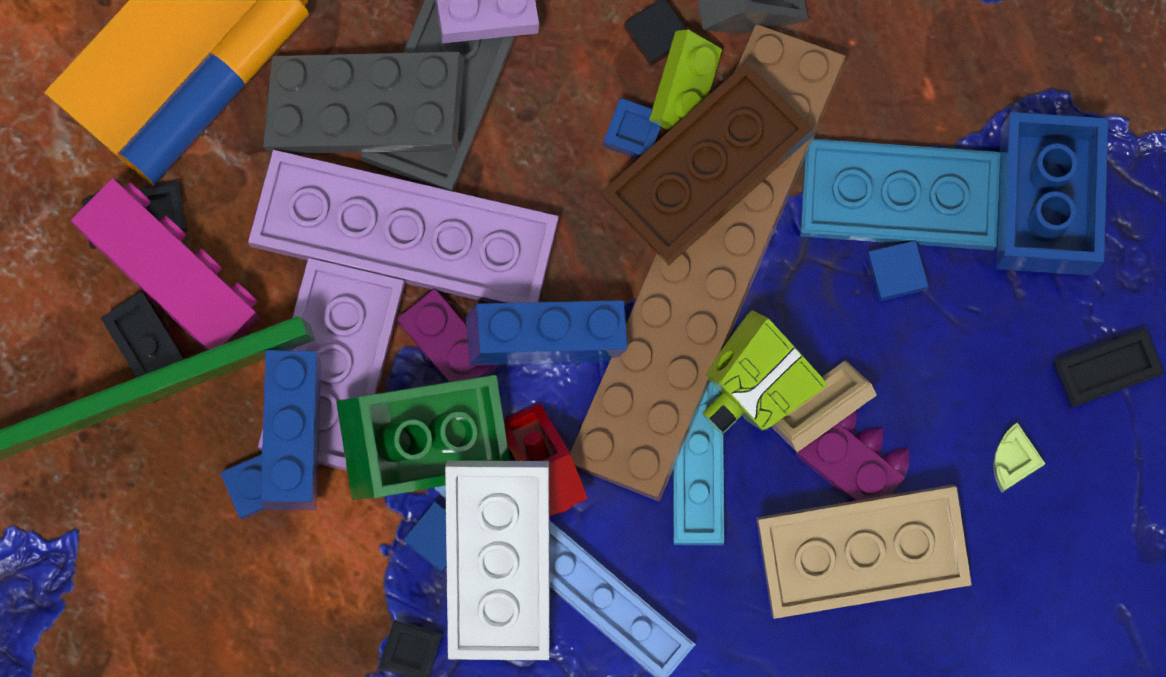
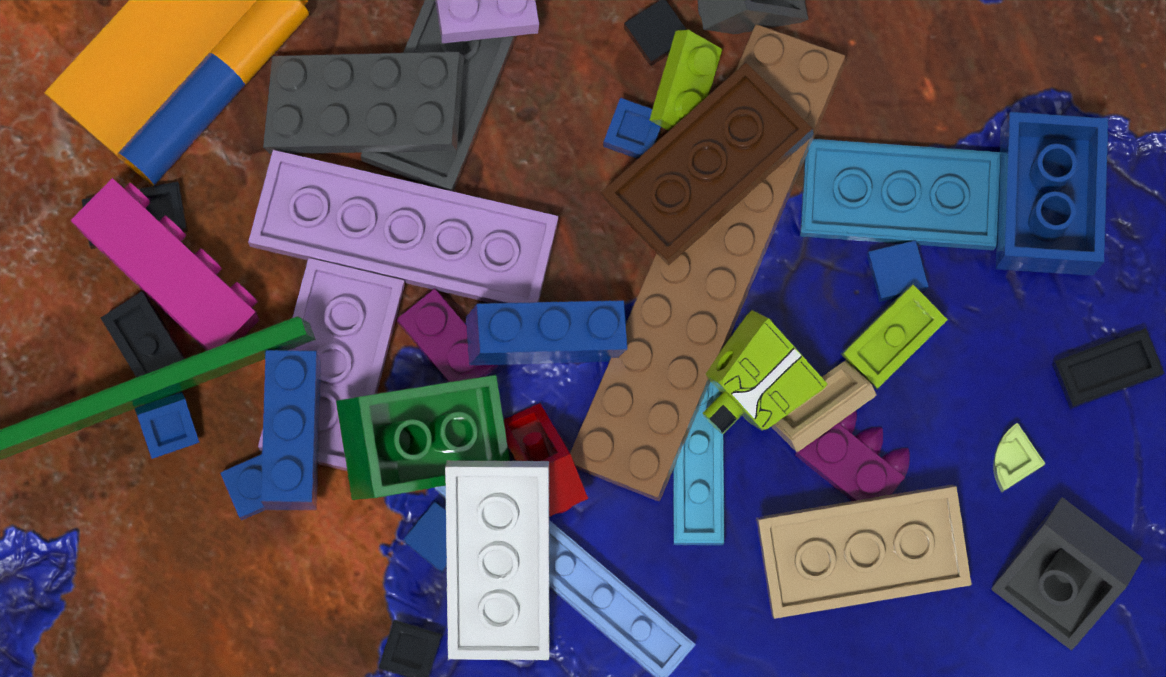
(166, 425): none -> blue plate
(894, 336): none -> lime plate
(1067, 574): none -> dark grey slope

